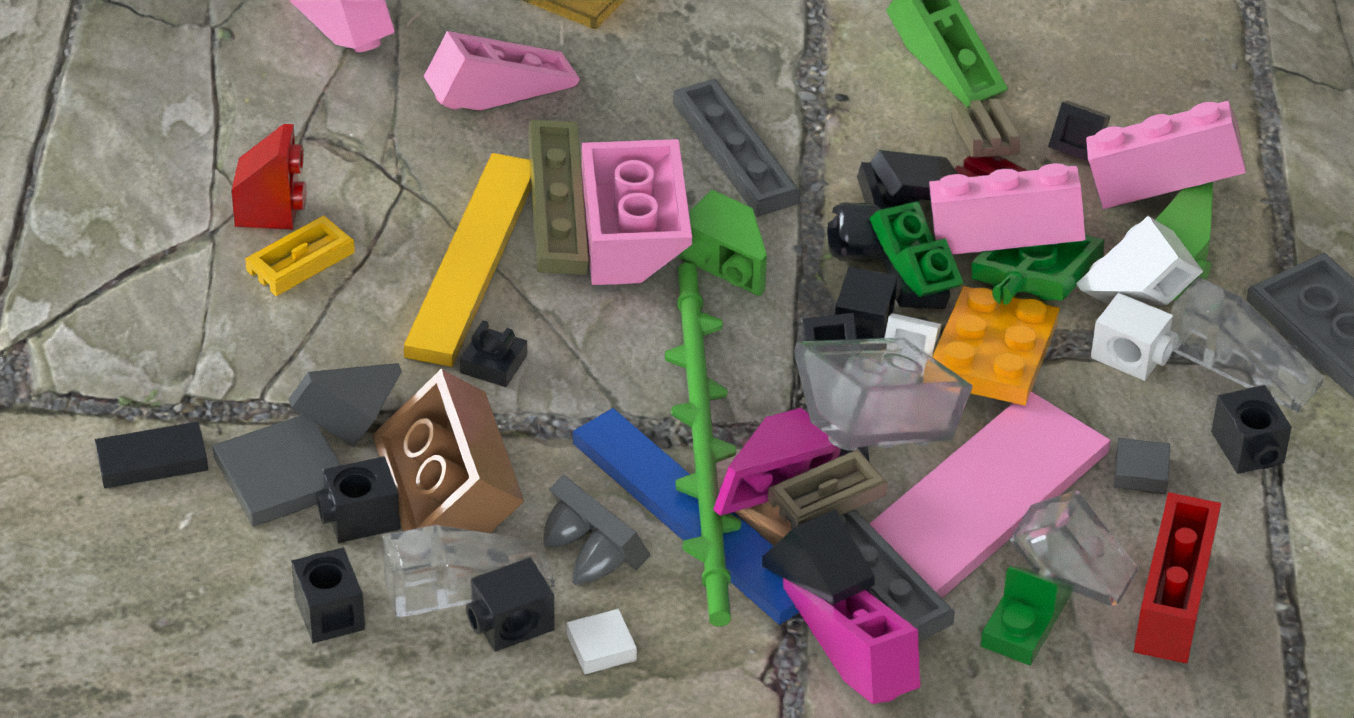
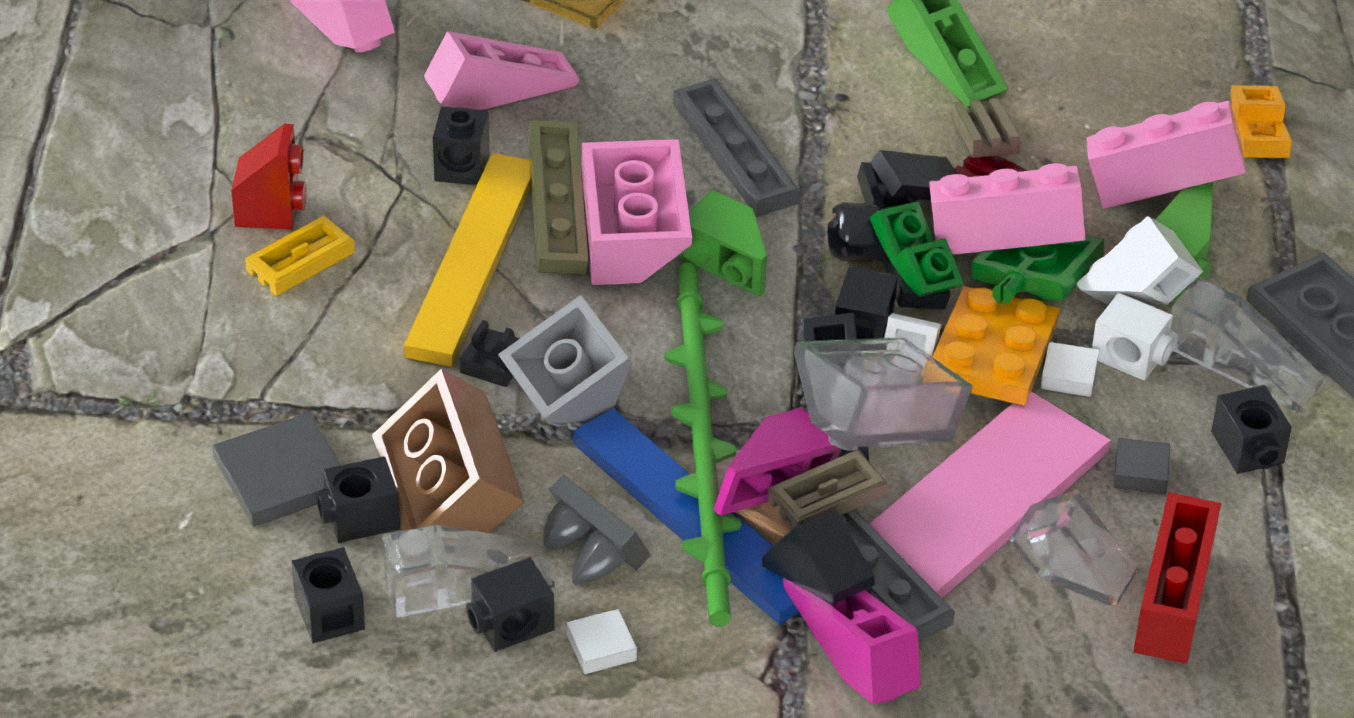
(151, 454): black tile -> none
(345, 398): dark grey slope -> none
(461, 145): none -> black brick
(569, 365): none -> light grey slope
(1025, 614): green slope -> none
(1069, 369): none -> white tile
(1073, 126): black tile -> none
(1261, 121): none -> light orange slope

